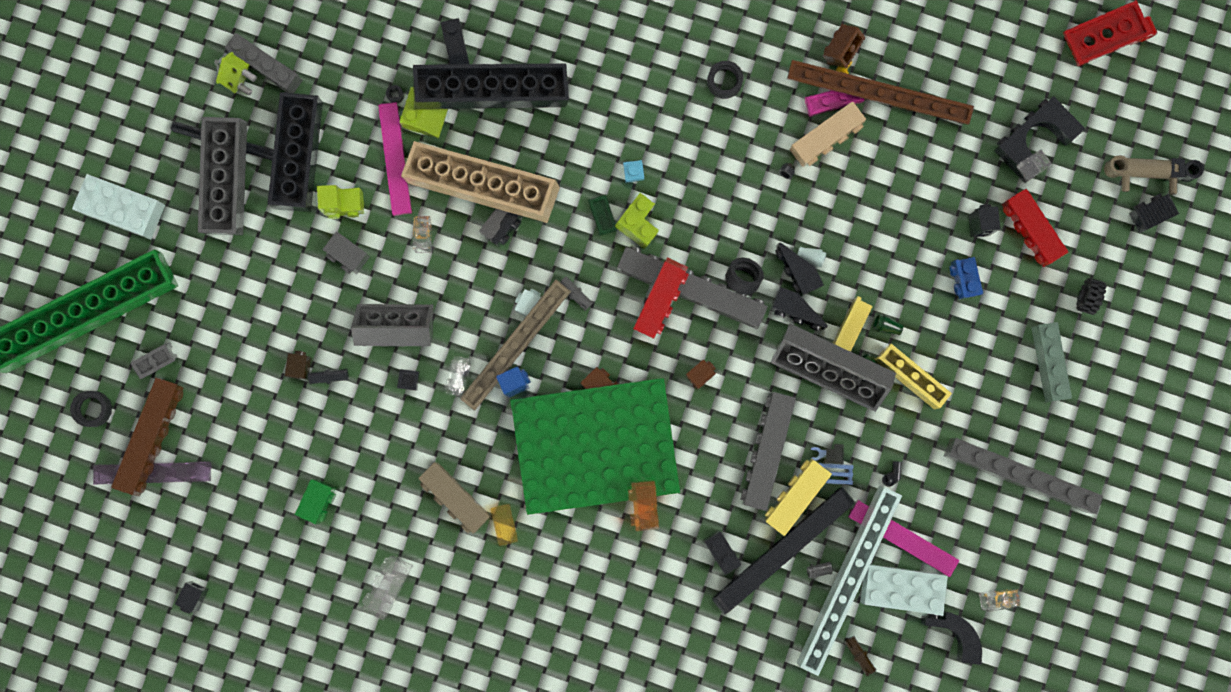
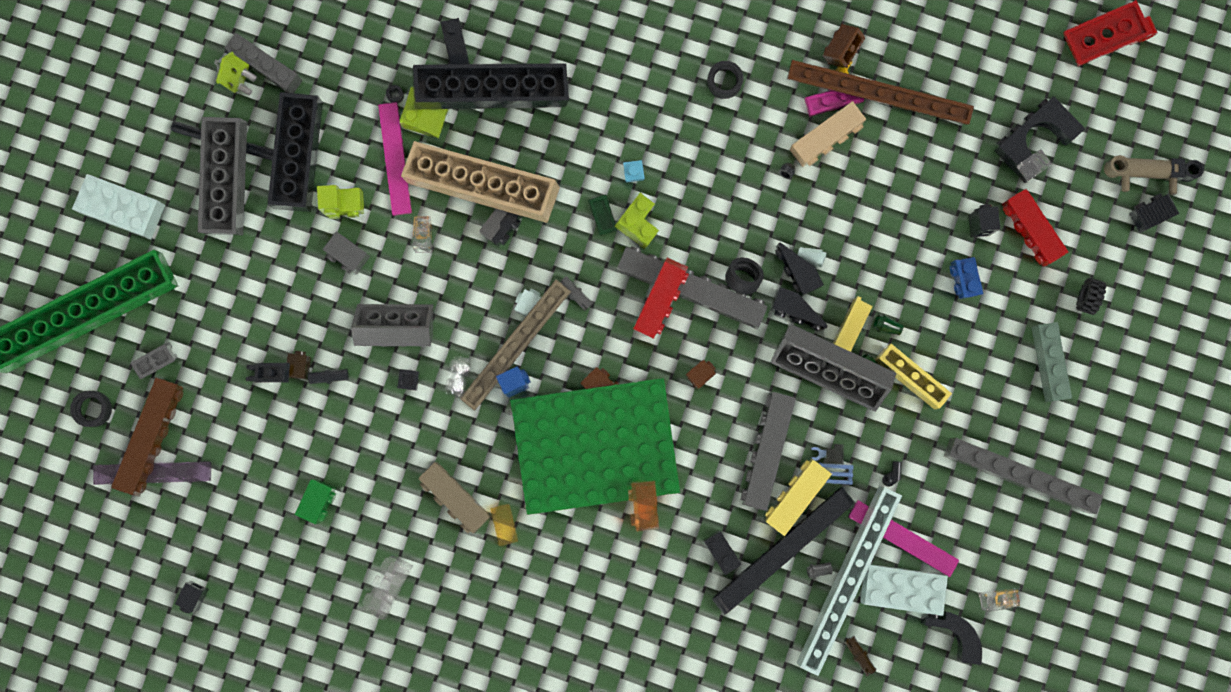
(269, 373): none -> black hinge

